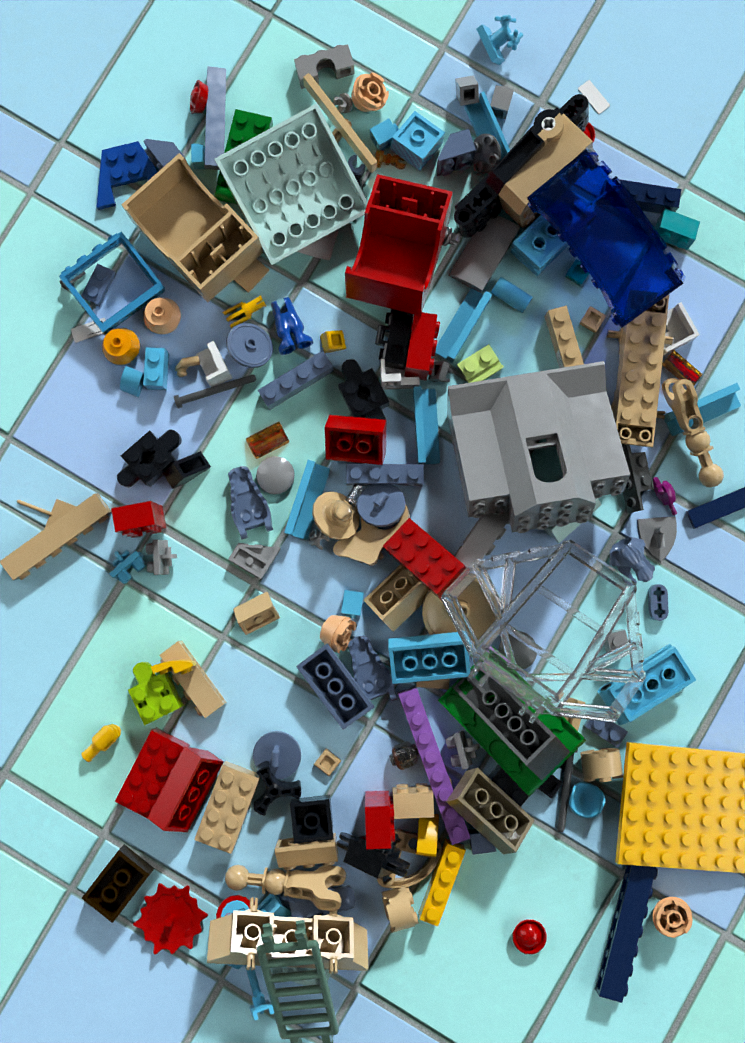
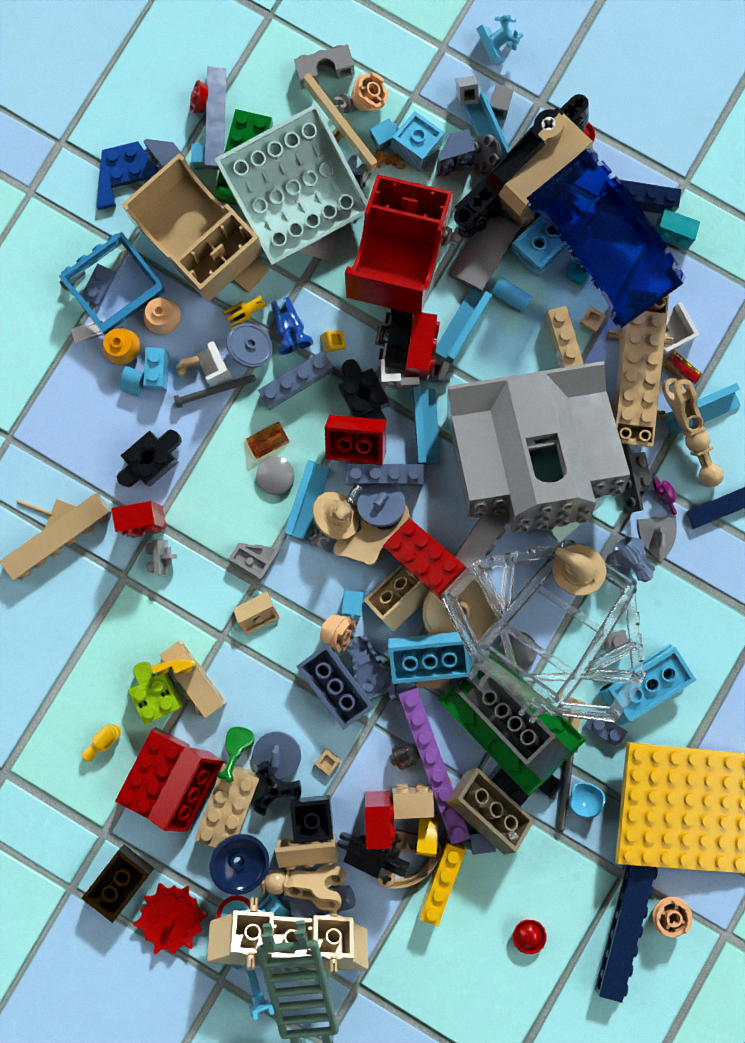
(134, 560): medium azure hips -> none
(186, 469): black slope -> none
(237, 741): none -> green piece
(239, 876): none -> dark blue dish
(248, 505): sand blue animal -> none
(398, 908): tan brick -> none
(465, 749): light grey hips -> none
(480, 365): yellowish green plate -> none
(578, 569): none -> tan piece
(594, 96): white sticker -> none
(601, 764): tan brick -> none
(653, 603): sand blue beam -> none

